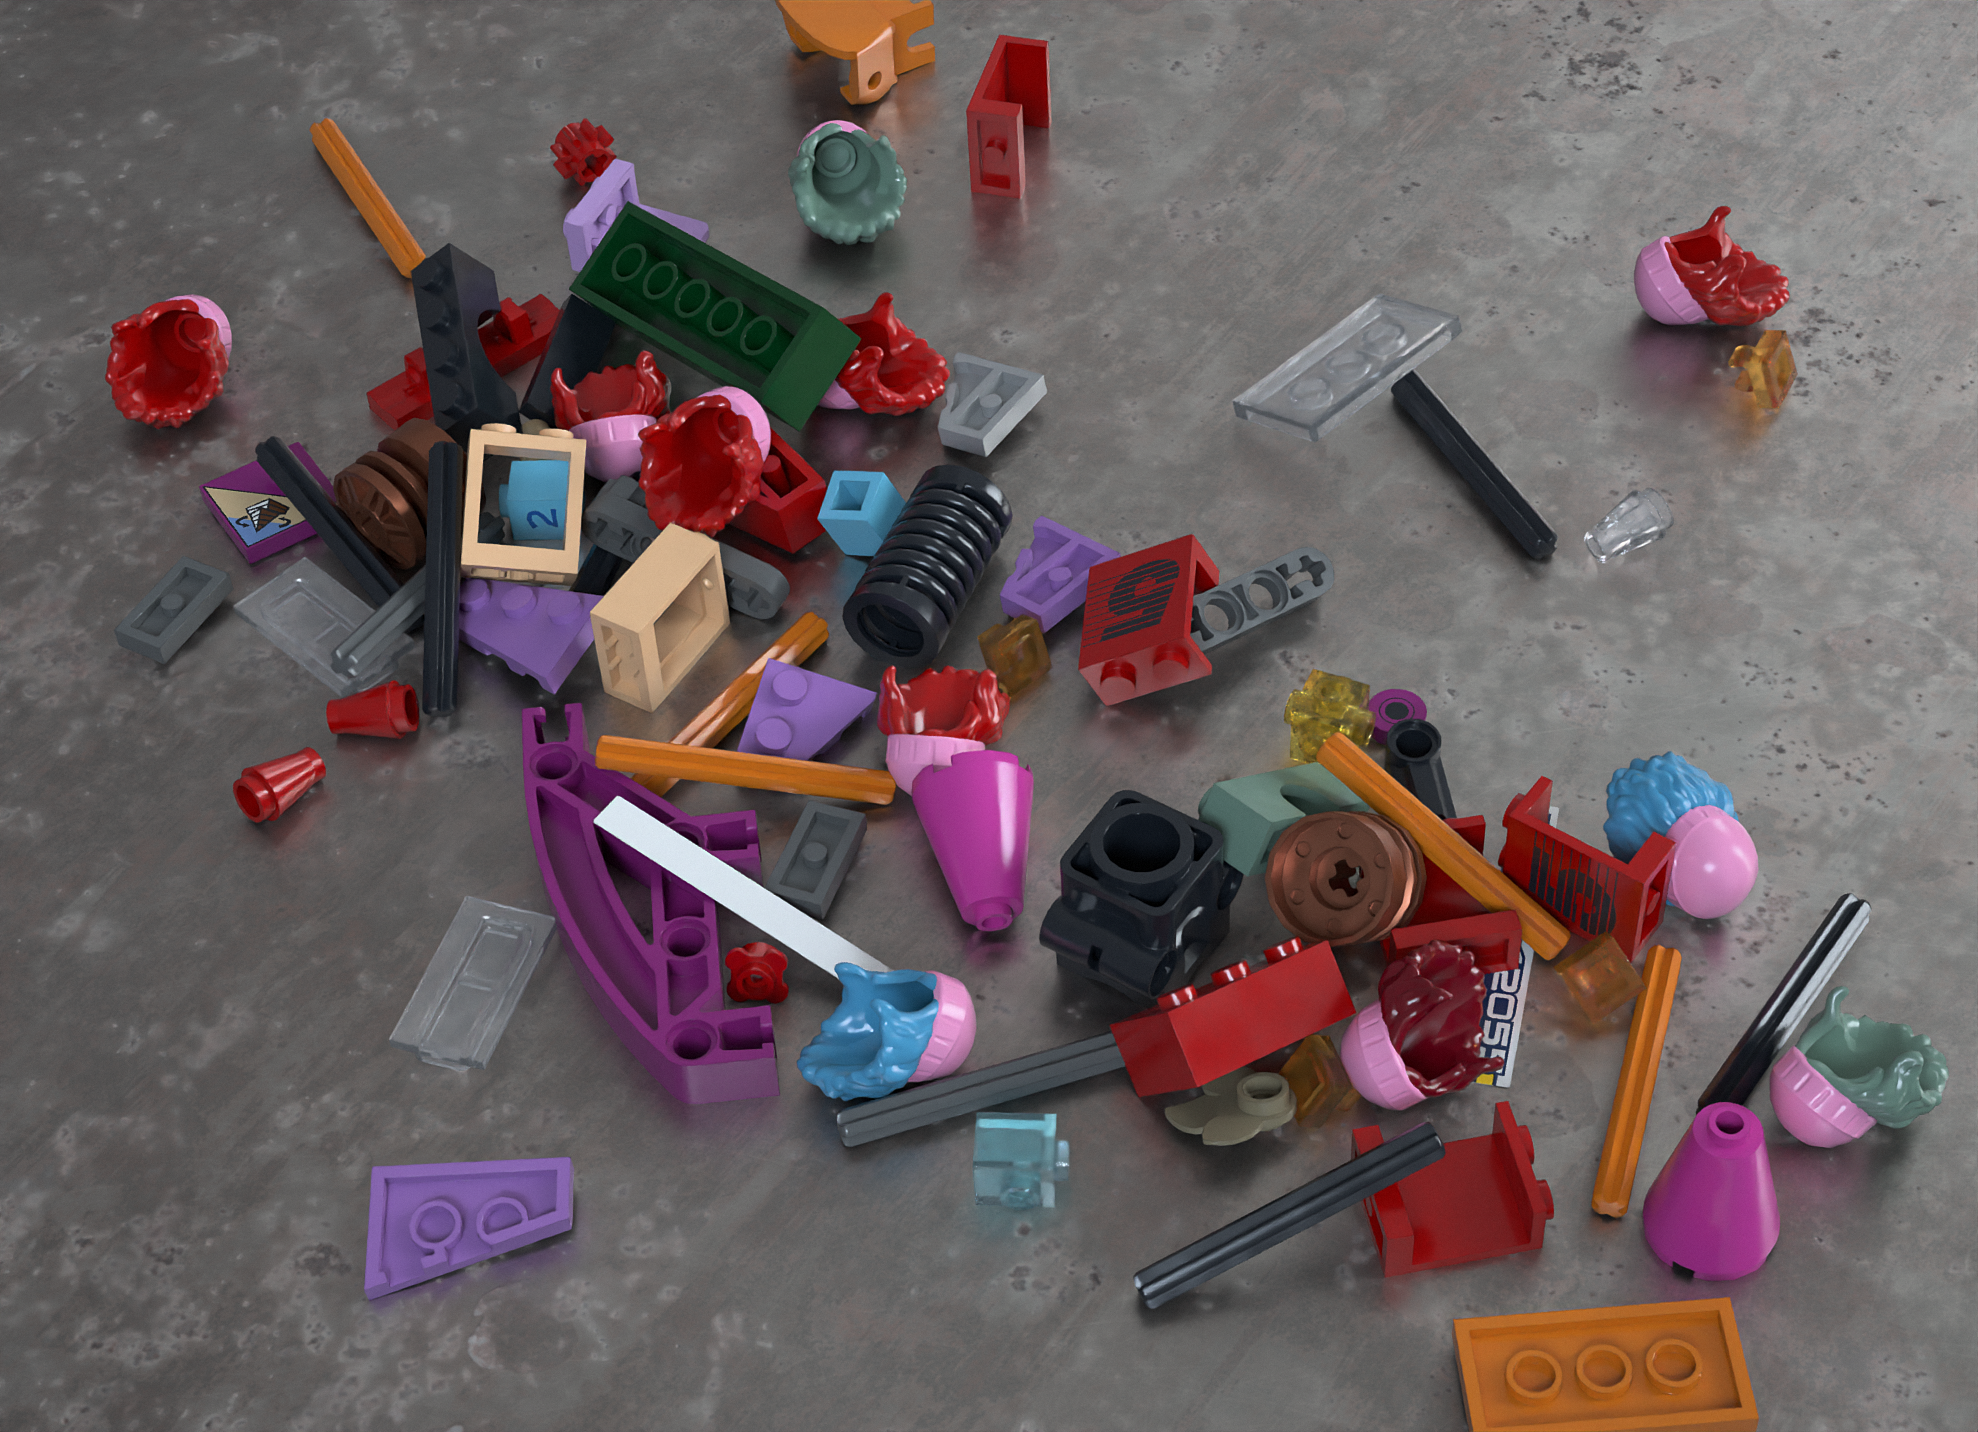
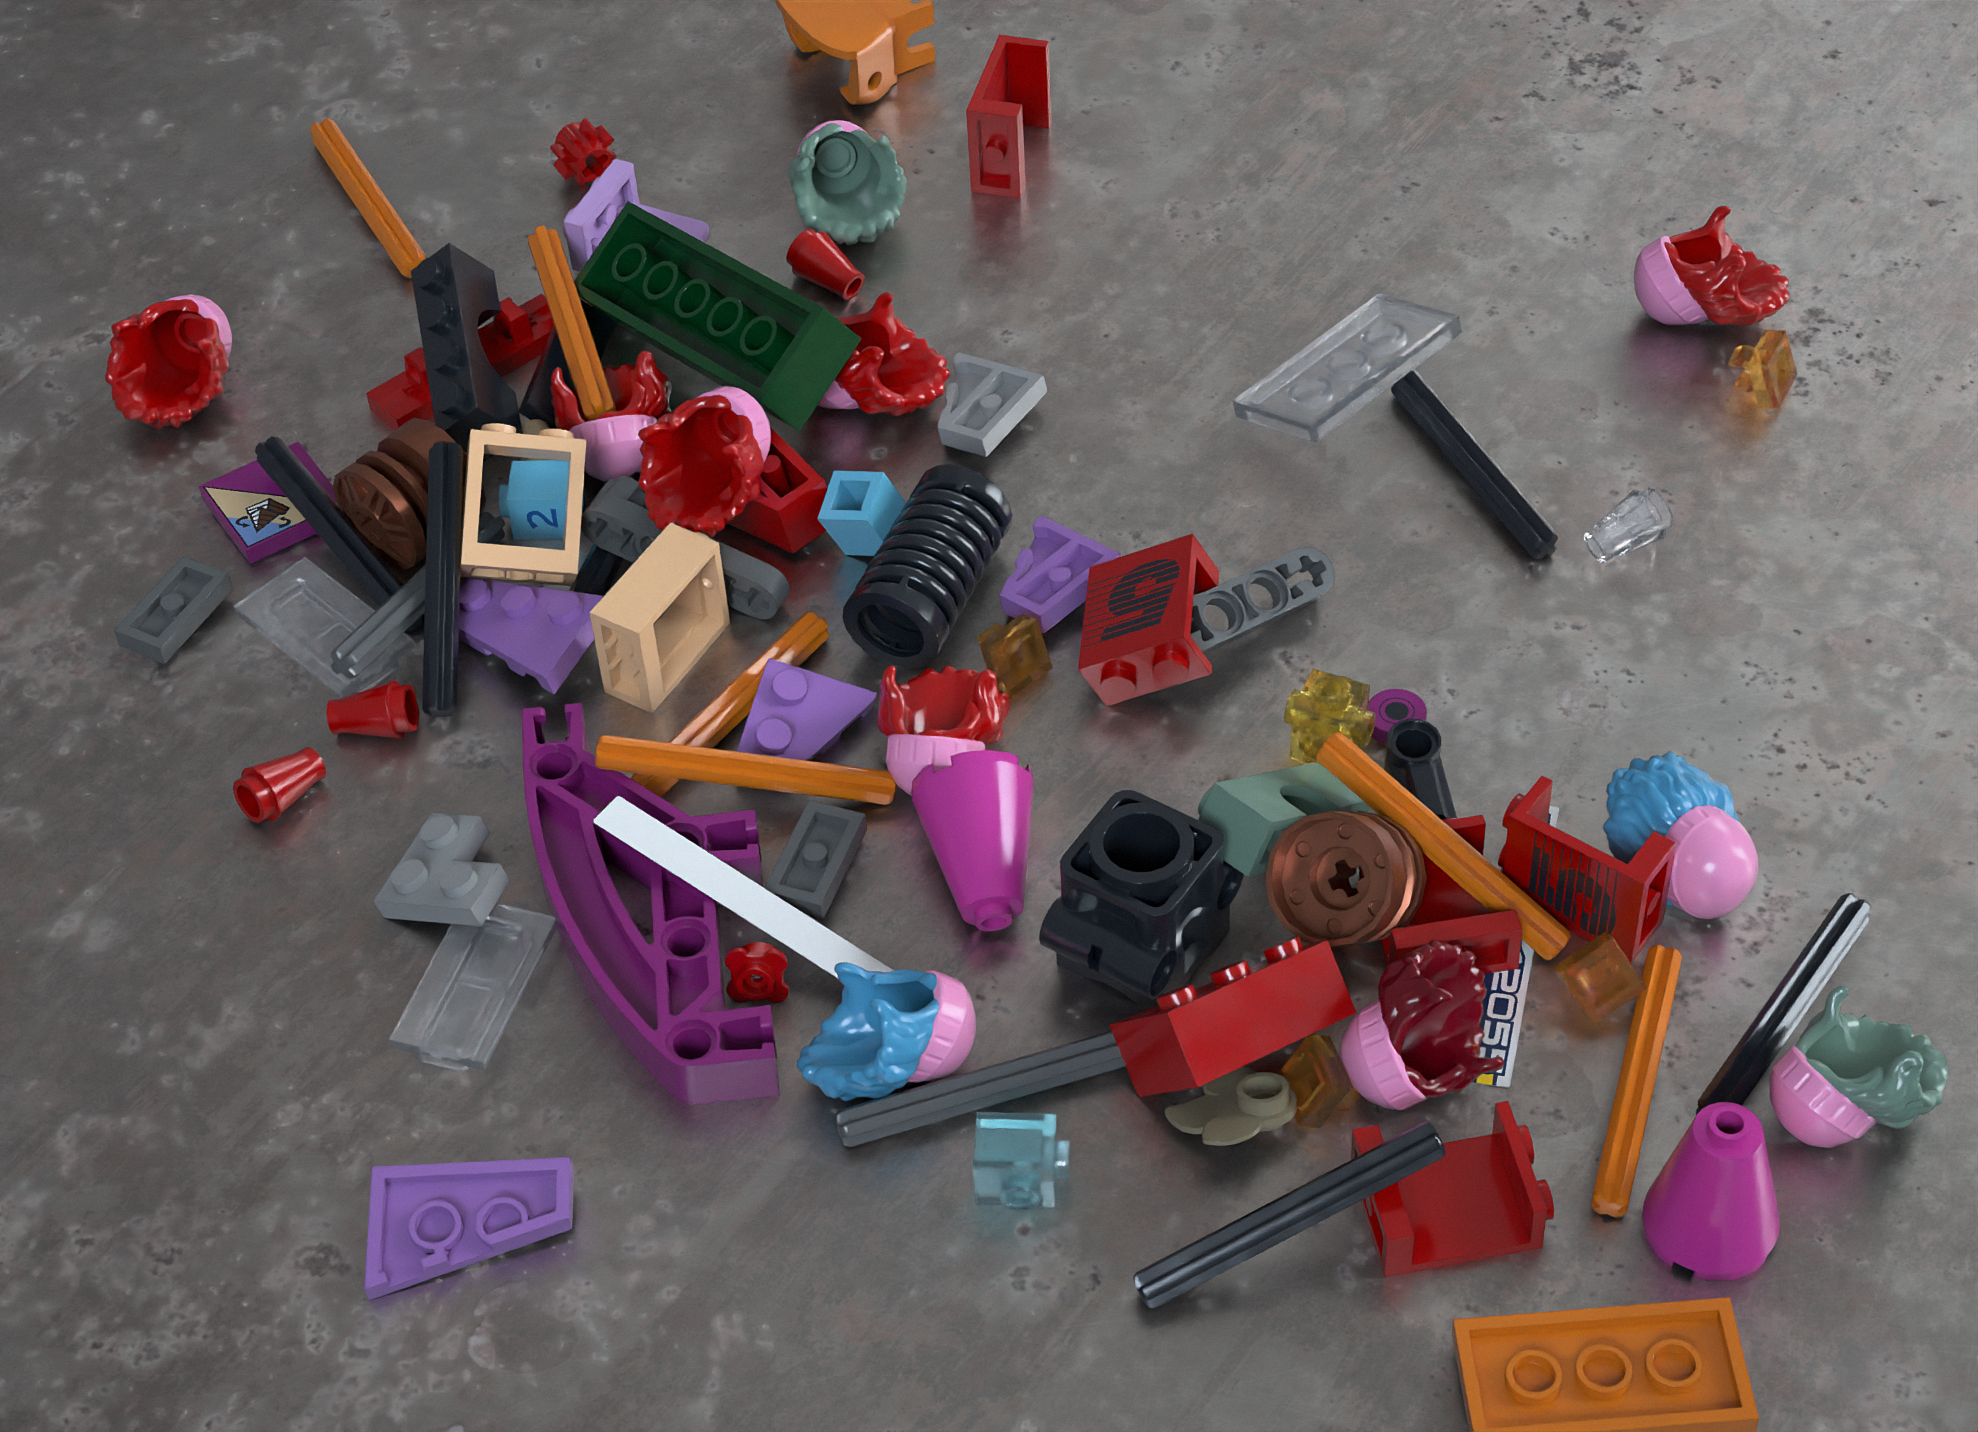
(438, 875): none -> light grey plate
(570, 323): none -> orange axle
(824, 264): none -> red cone

